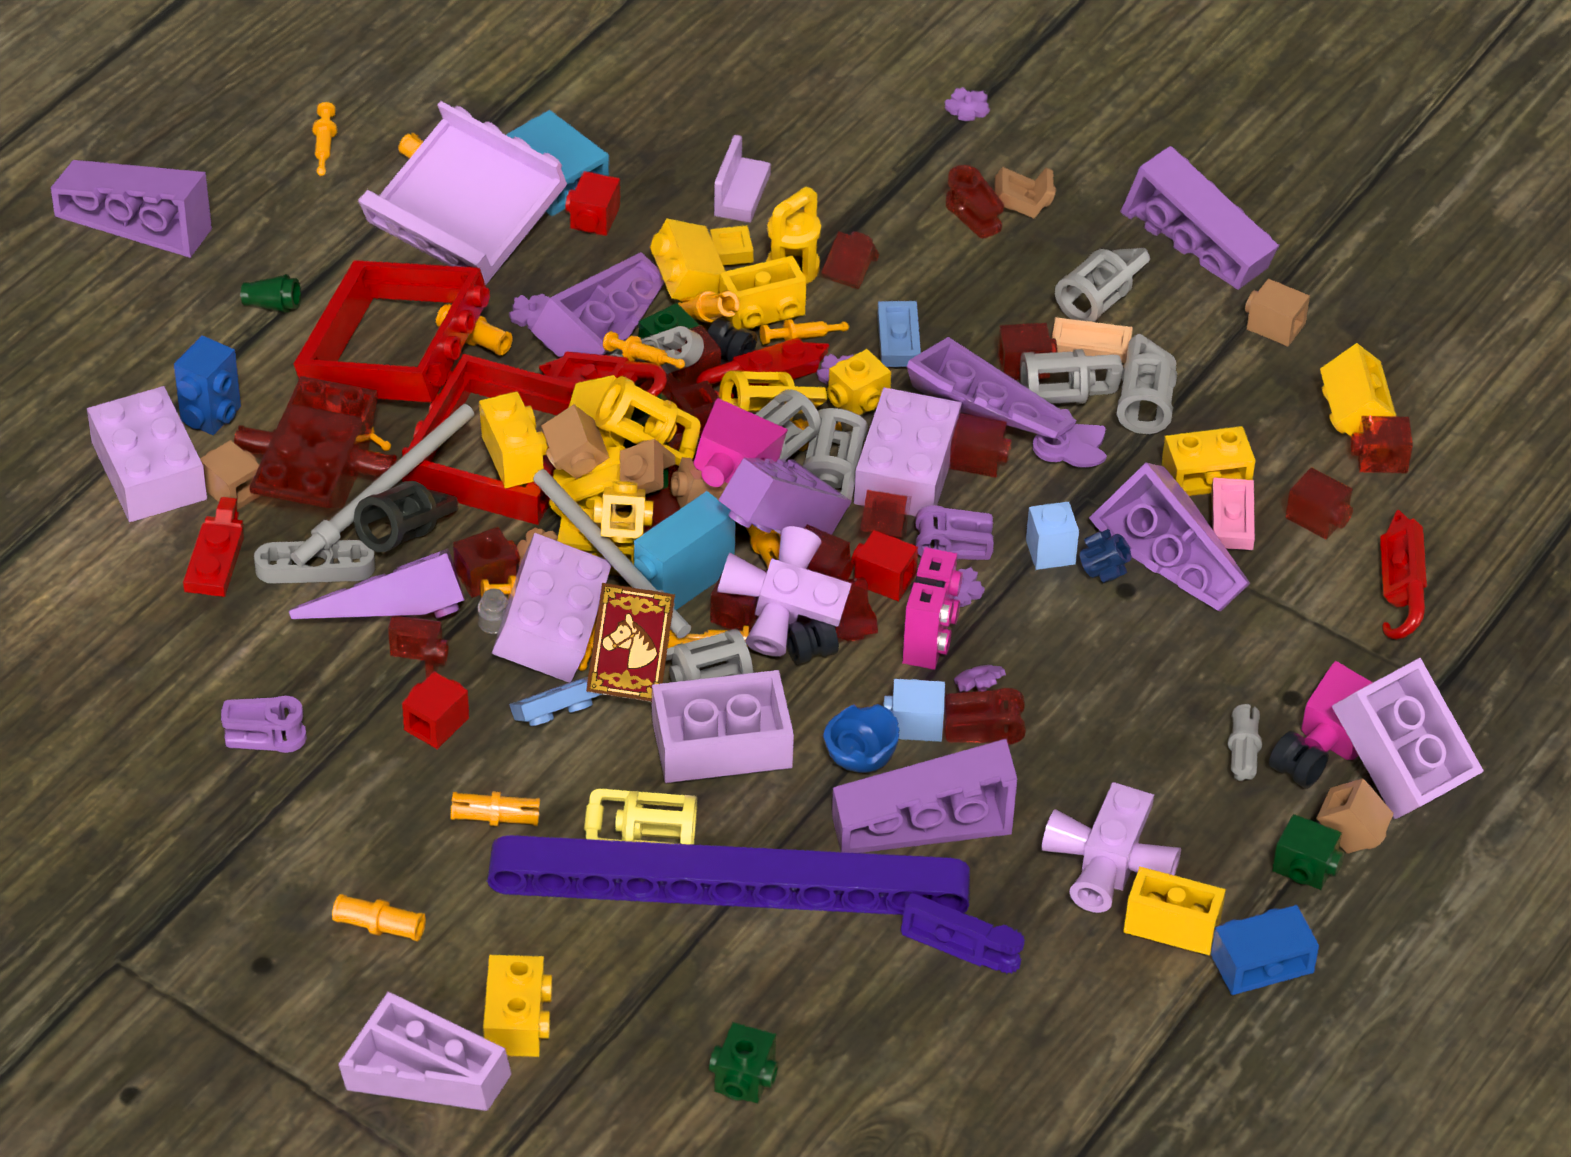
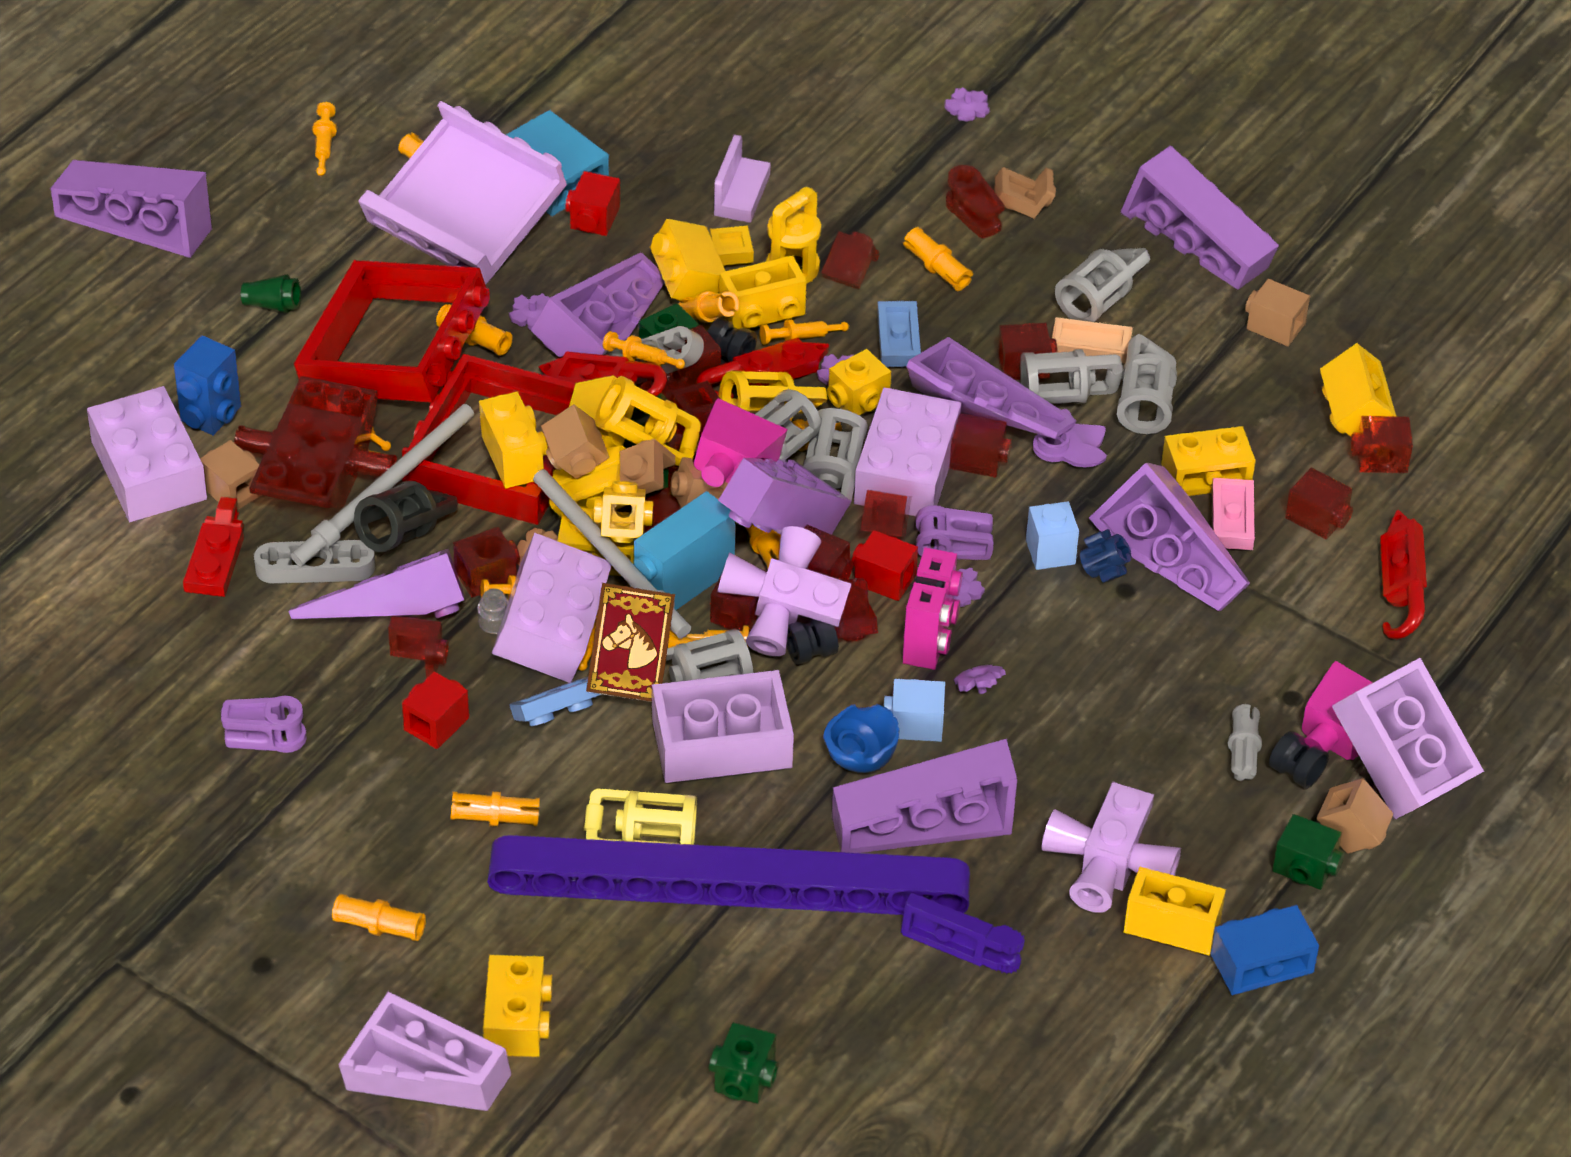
(938, 258): none -> light orange pin
(982, 716): clear red piece -> none

